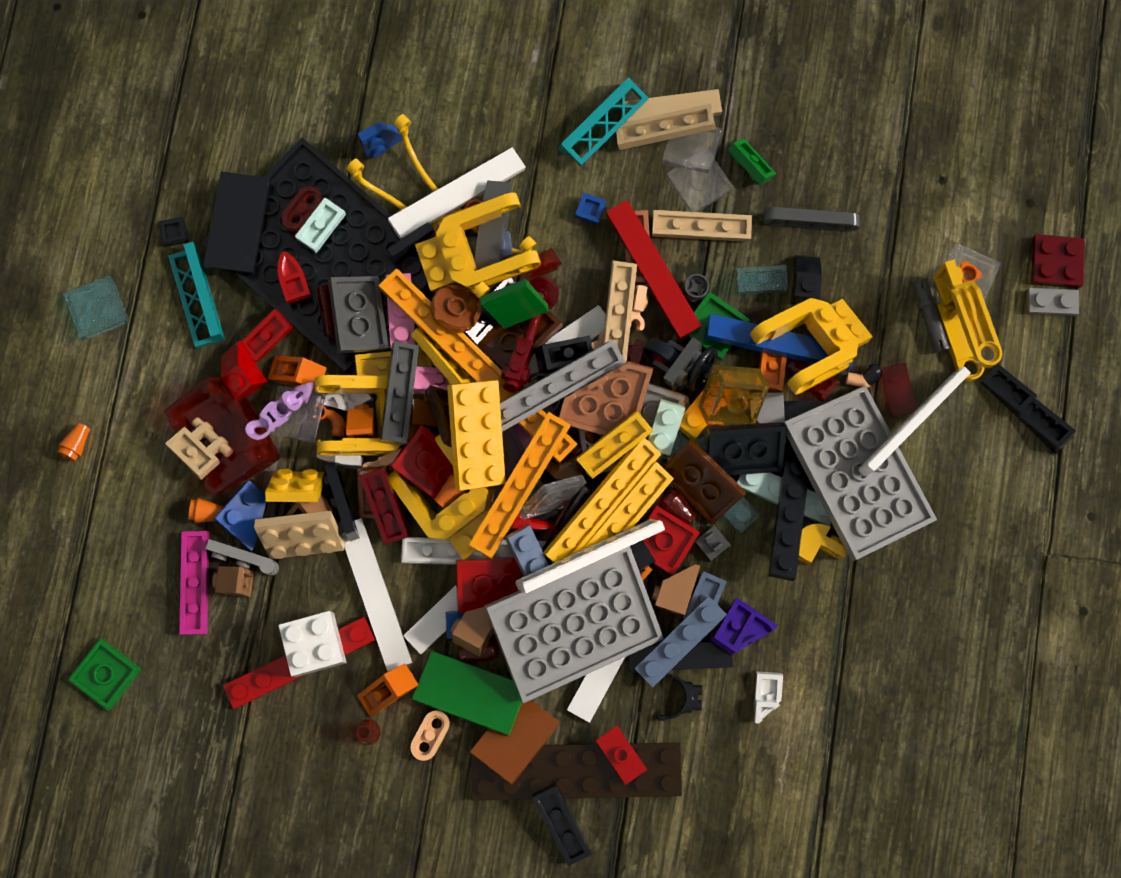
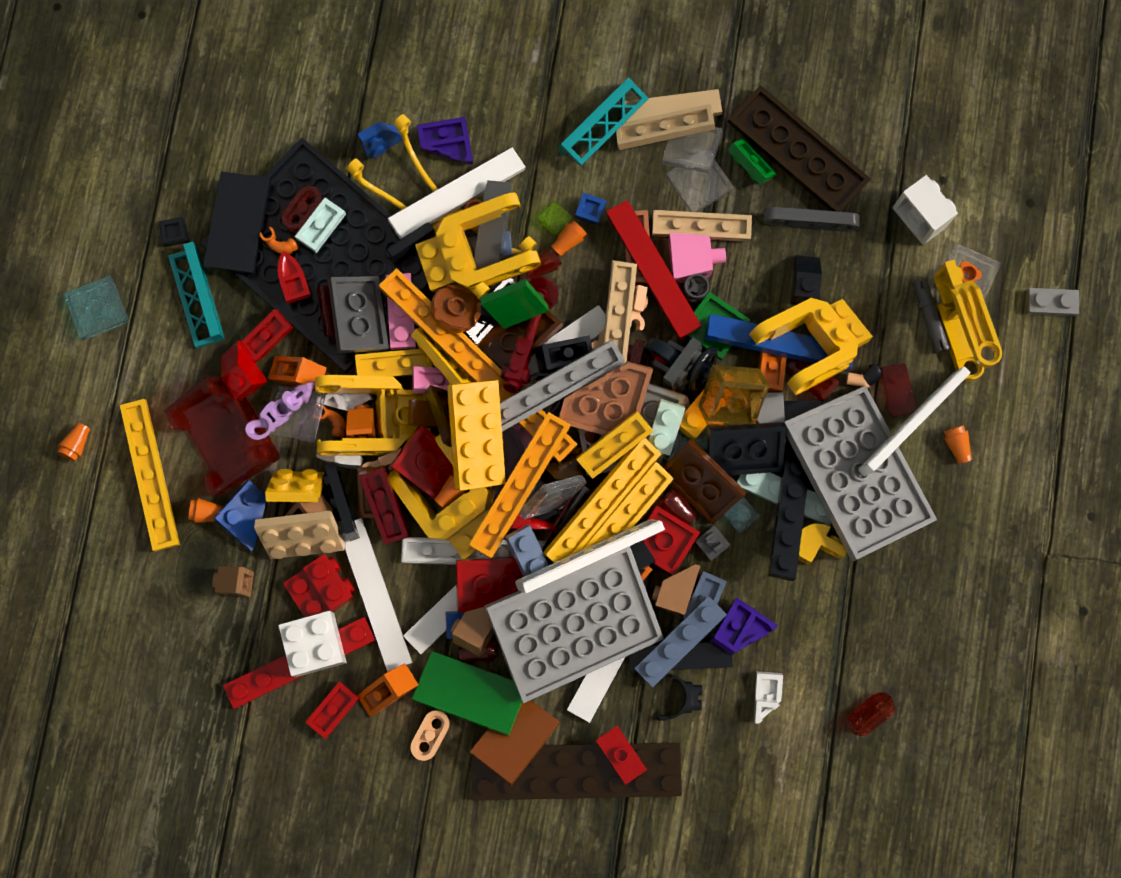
(104, 674): green tile -> none
(149, 475): none -> yellow plate
(194, 453): tan plate -> none
(194, 583): dark pink plate -> none
(244, 558): light grey plate -> none
(287, 246): none -> orange arm
(320, 587): none -> red plate
(332, 710): none -> red plate
(374, 732): clear red cone -> none
(399, 393): dark grey plate -> none
(446, 139): none -> dark purple wing
(555, 218): none -> clear neon green tile
(561, 824): black plate -> none
(568, 238): none -> orange cone
(692, 255): none -> bright pink torso
(762, 279): clear light blue plate -> none
(798, 150): none -> dark brown plate
(870, 714): none -> clear red plate
(925, 209): none -> white brick
(958, 442): none -> orange cone
(1030, 411): black slope -> none
(1057, 261): dark red plate -> none

